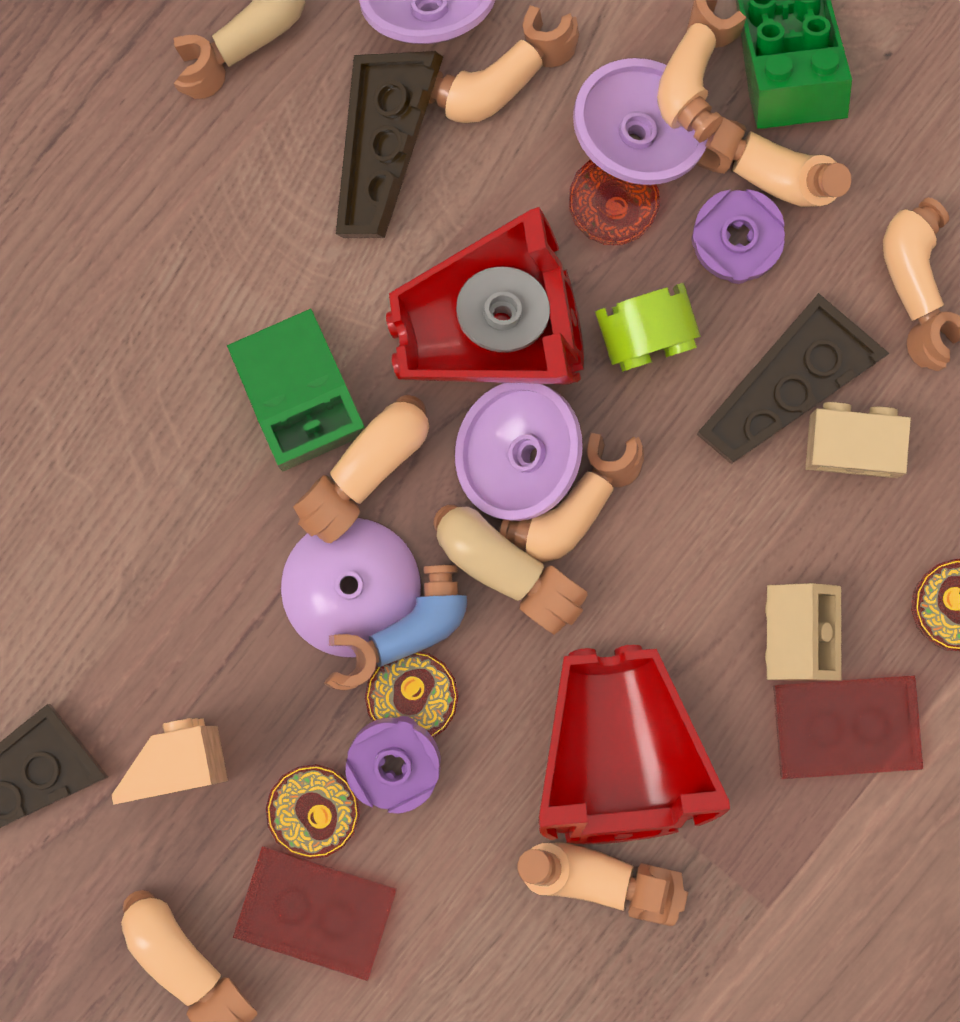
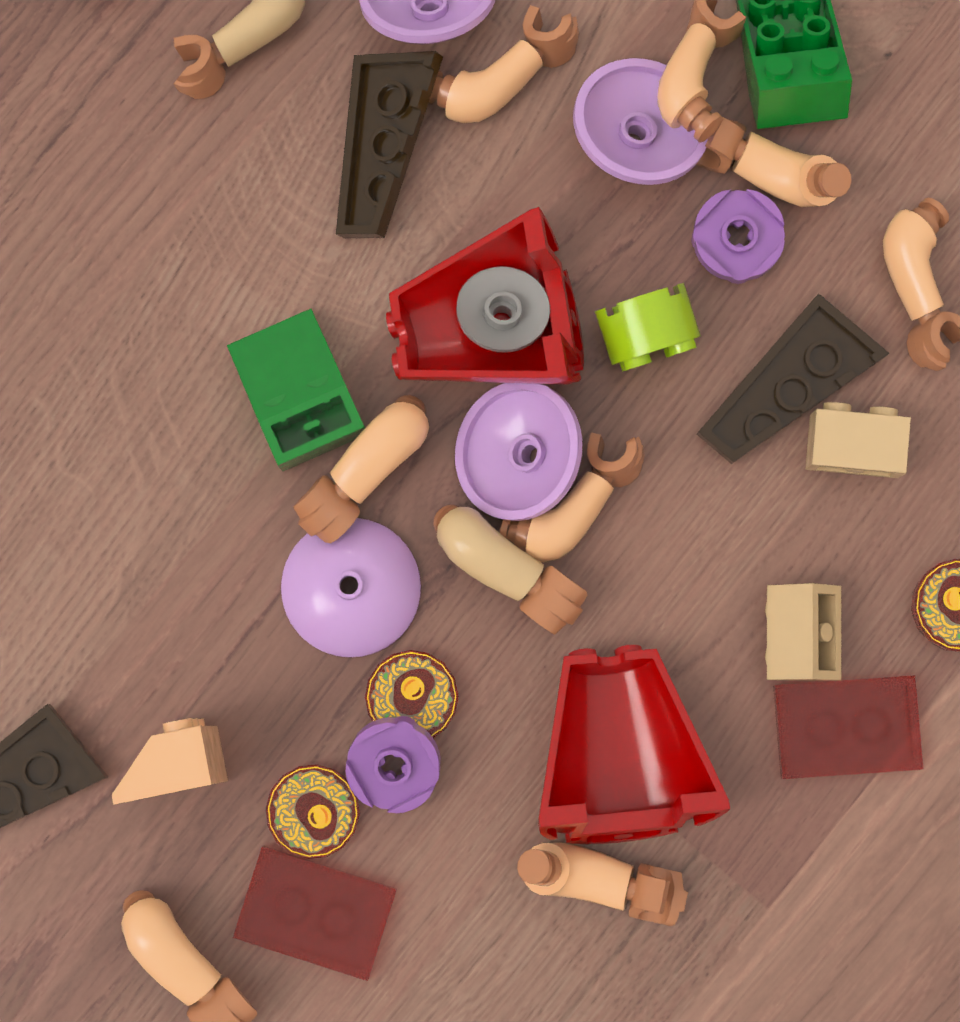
(429, 623): piece -> none
(611, 208): clear red tile -> none

